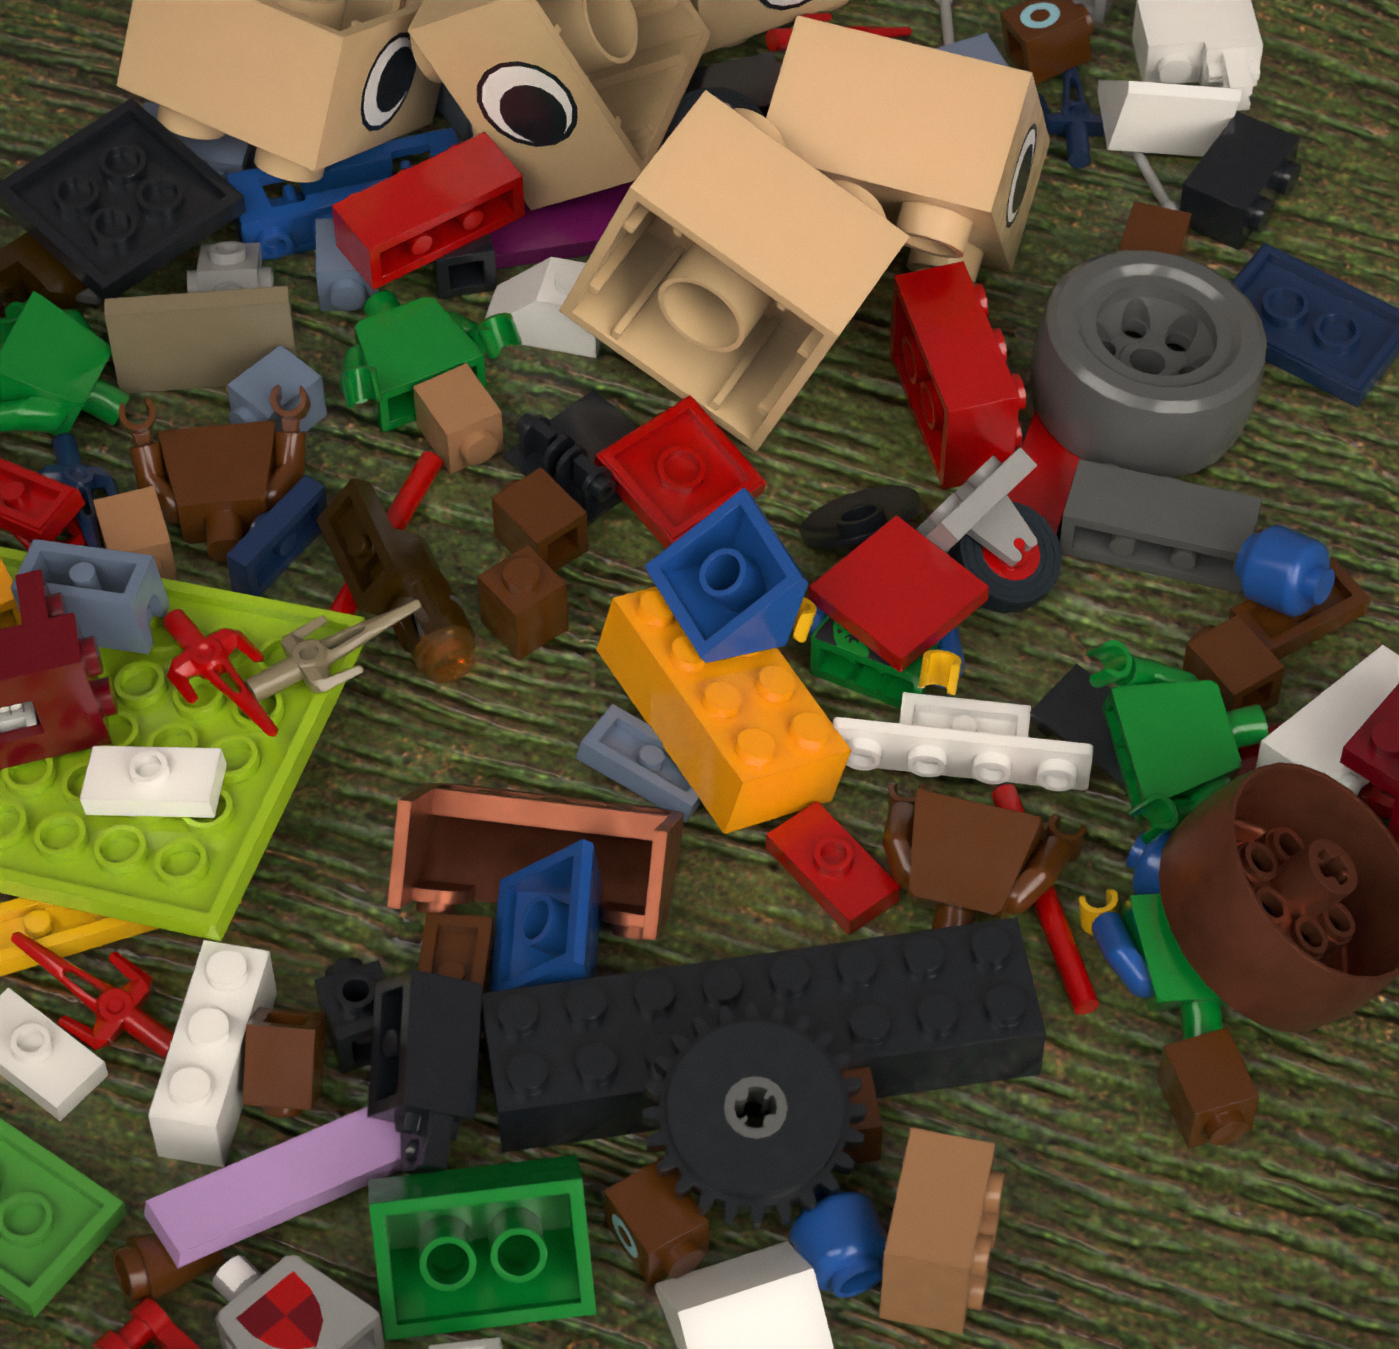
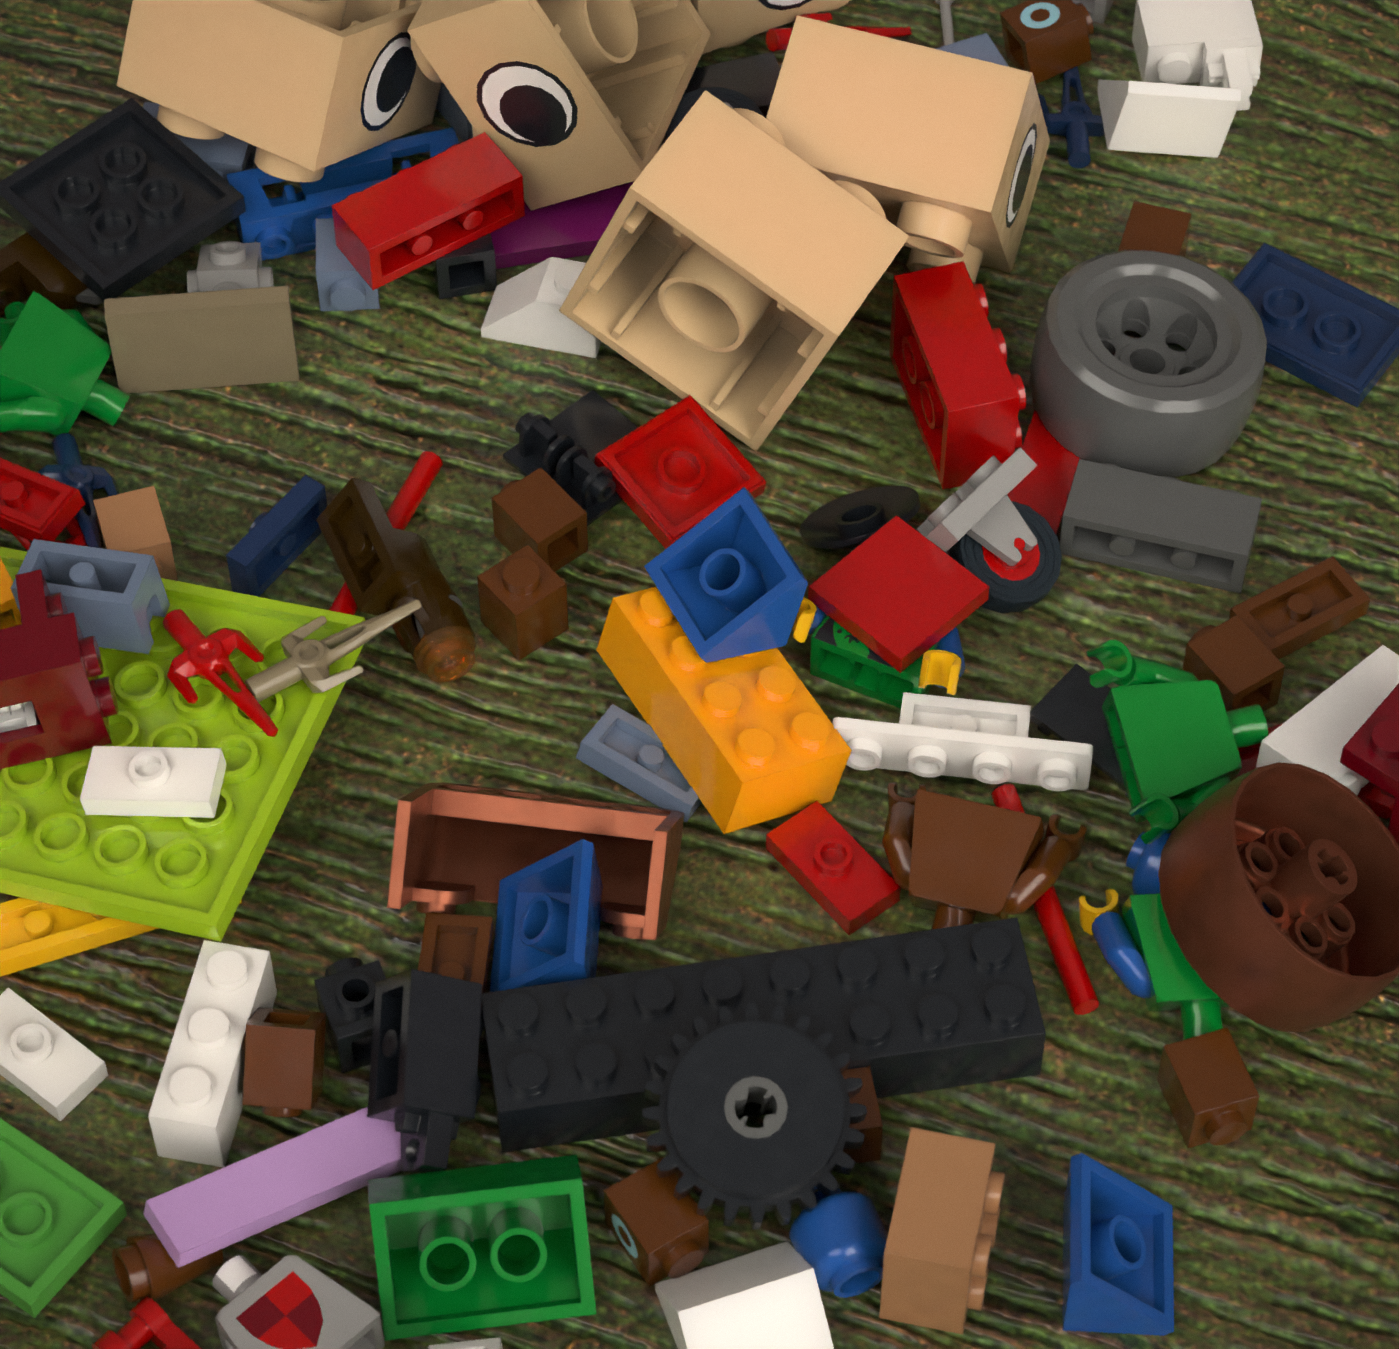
(115, 1007): red piece -> none
(220, 474): reddish brown torso -> none
(252, 389): sand blue brick -> none
(410, 345): green torso -> none
(459, 418): medium nougat brick -> none
(1115, 1254): none -> blue slope
(1152, 180): light grey hinge -> none
(1240, 180): black brick -> none
(1284, 570): blue head -> none

